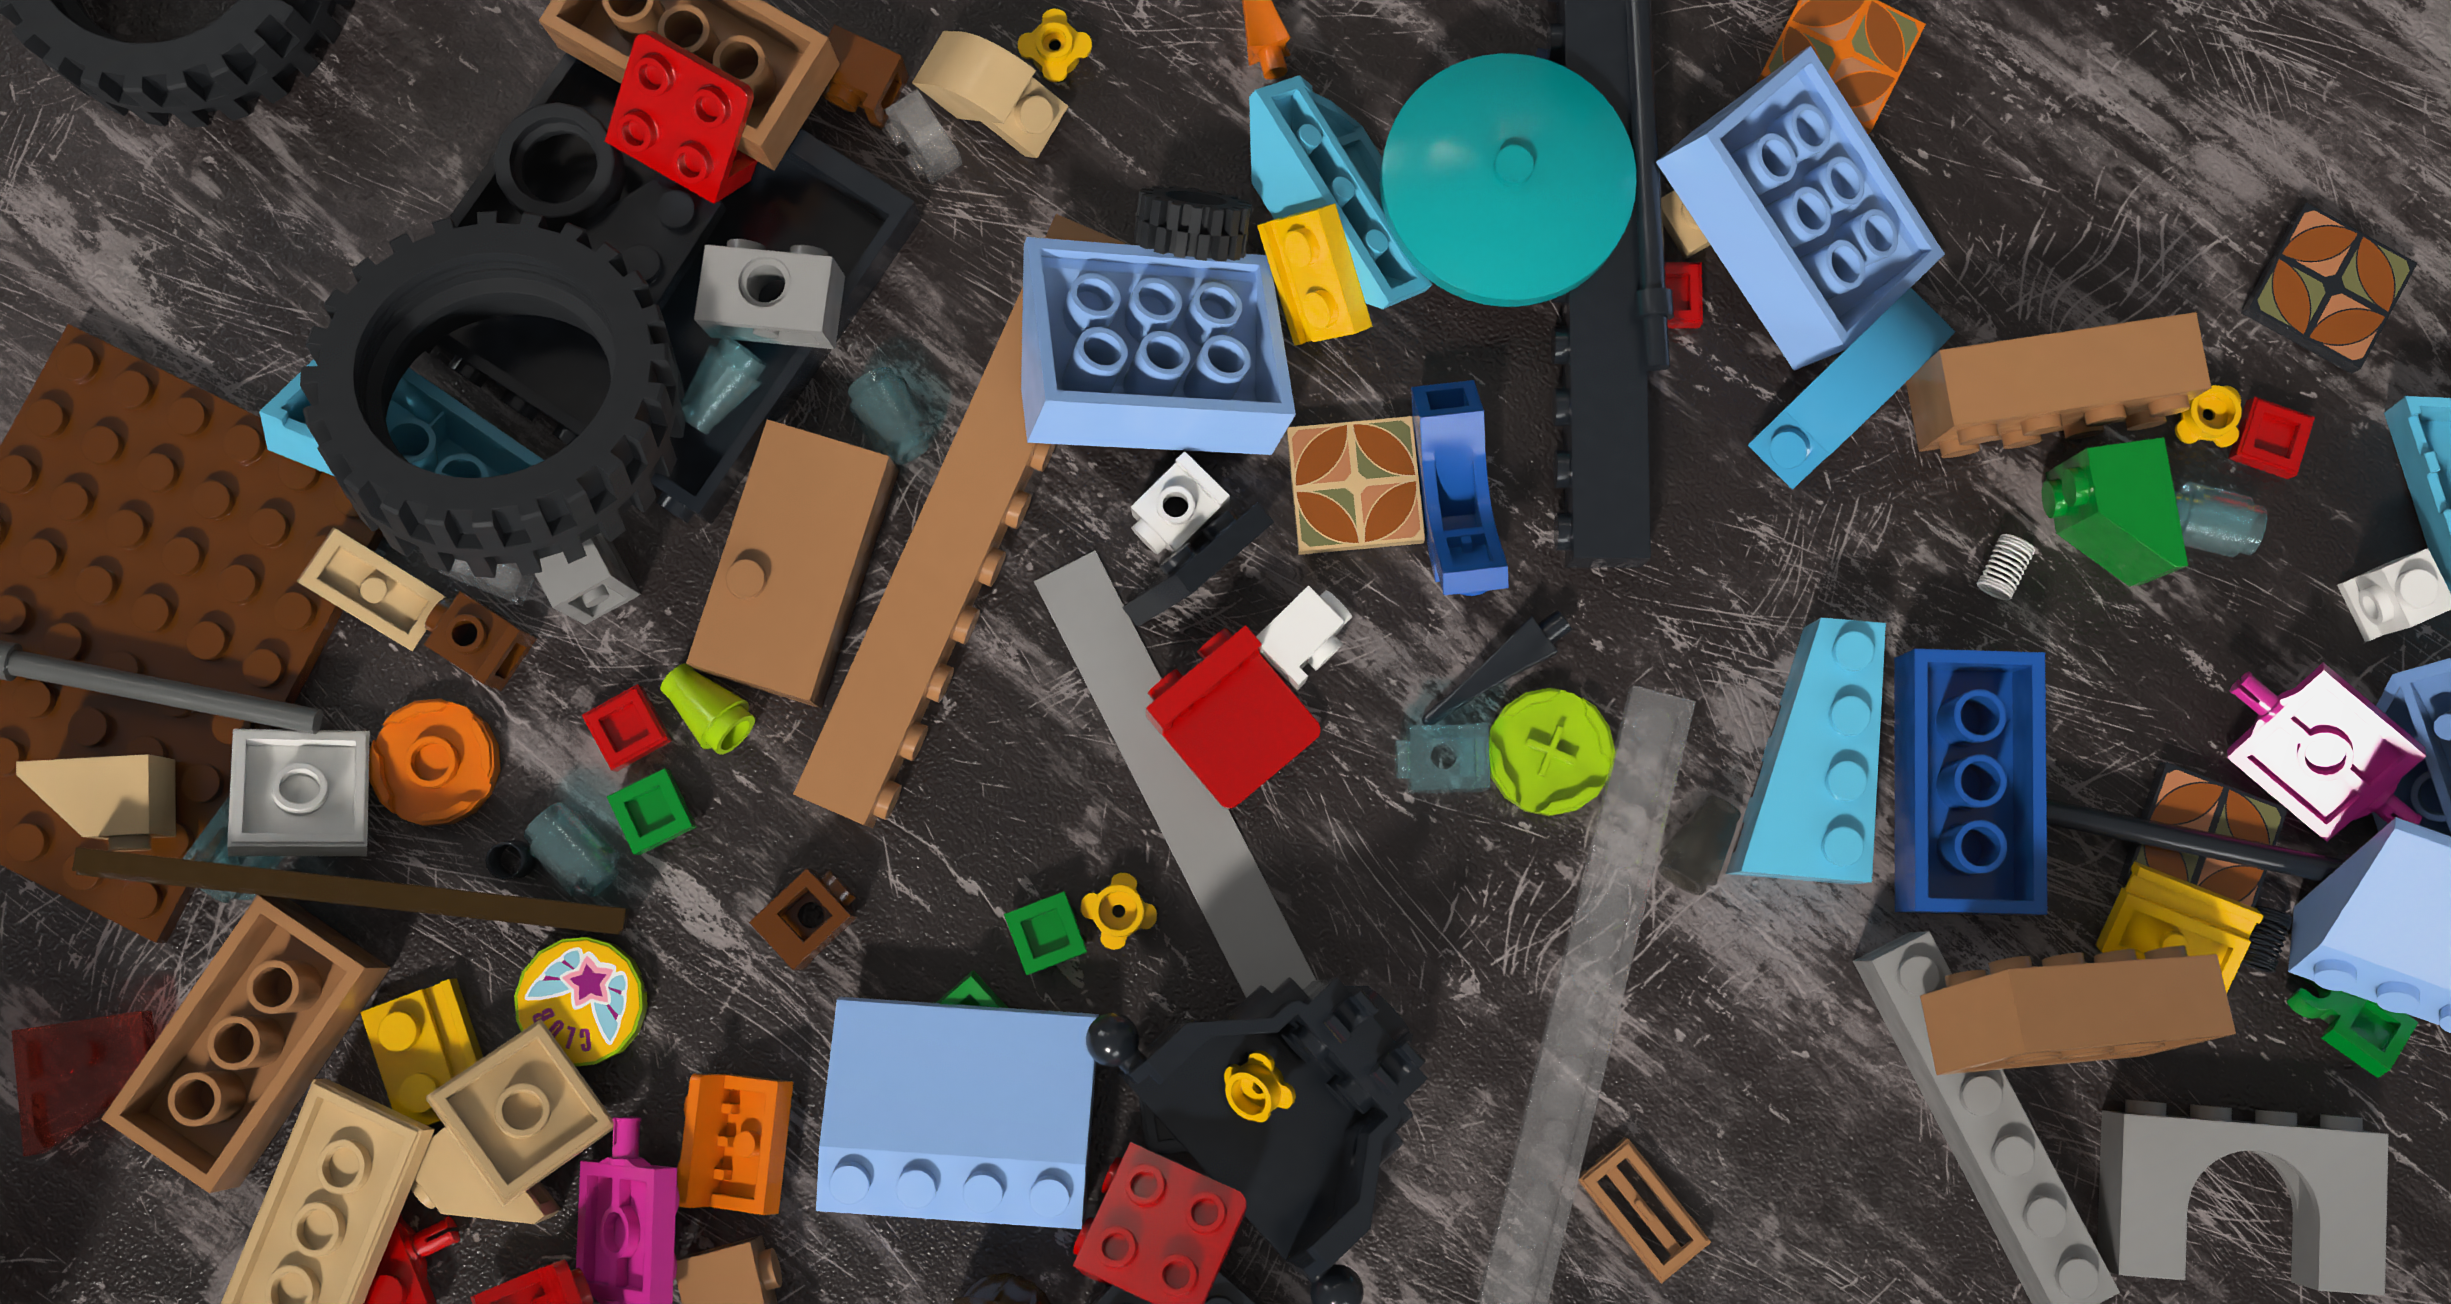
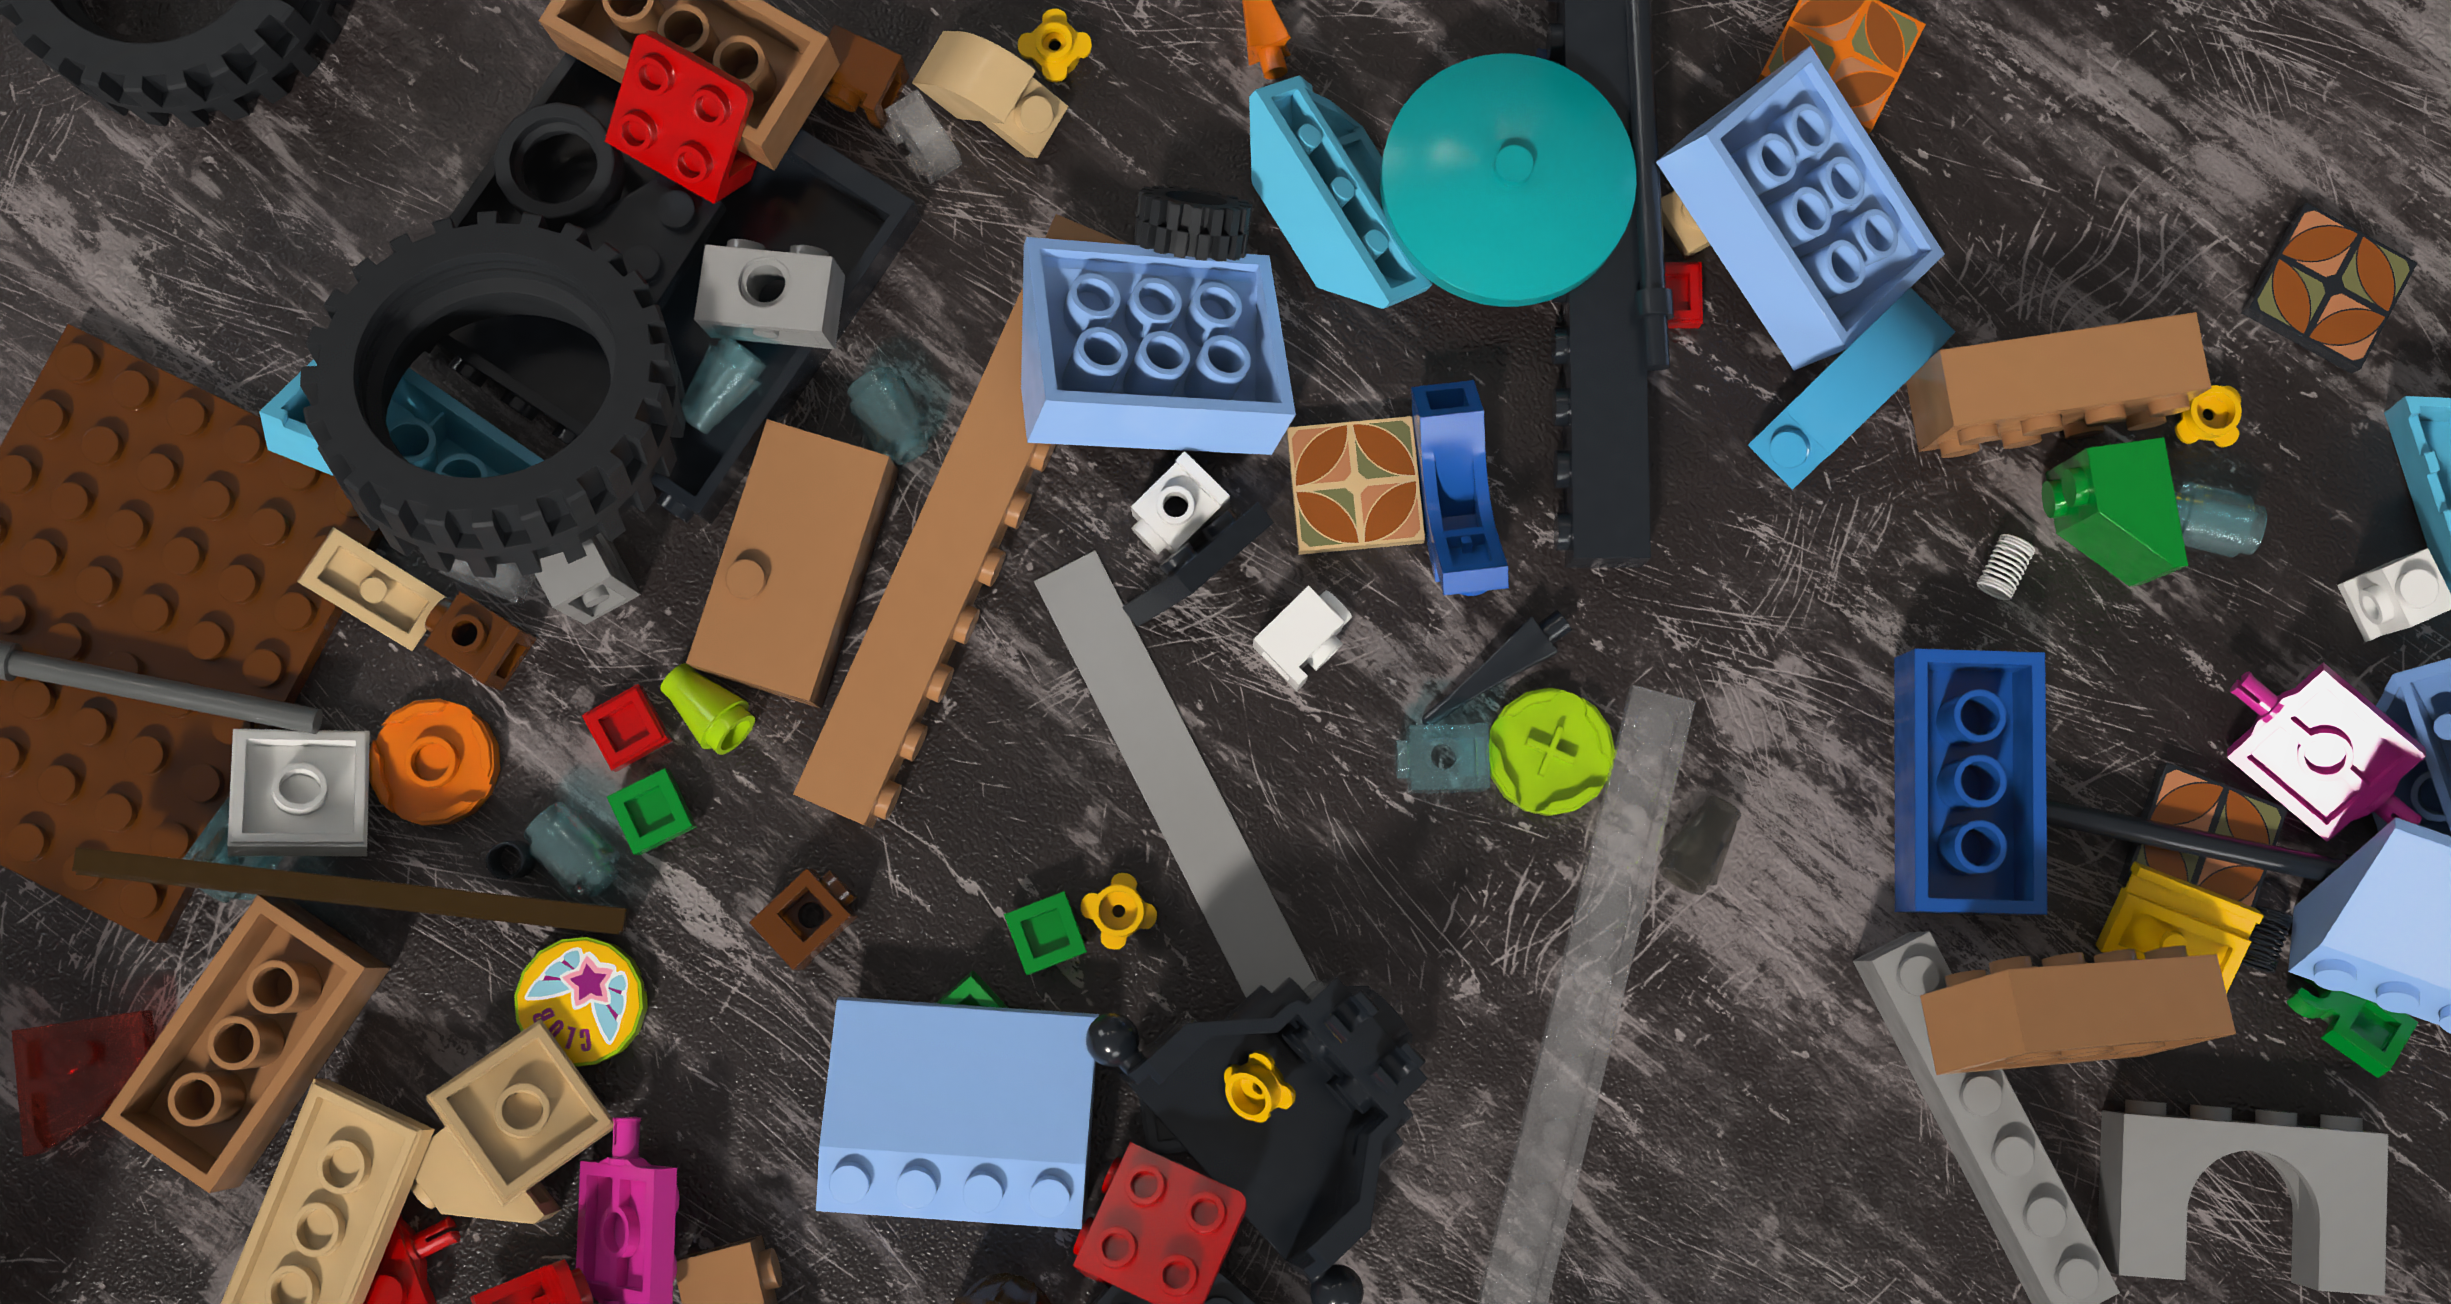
(109, 796): tan slope -> none
(421, 1045): yellow plate -> none
(734, 1143): orange bracket -> none
(1231, 717): red bracket -> none
(1315, 275): yellow plate -> none
(1607, 1166): medium nougat tile -> none
(1821, 764): medium azure wedge -> none
(2271, 438): red tile -> none

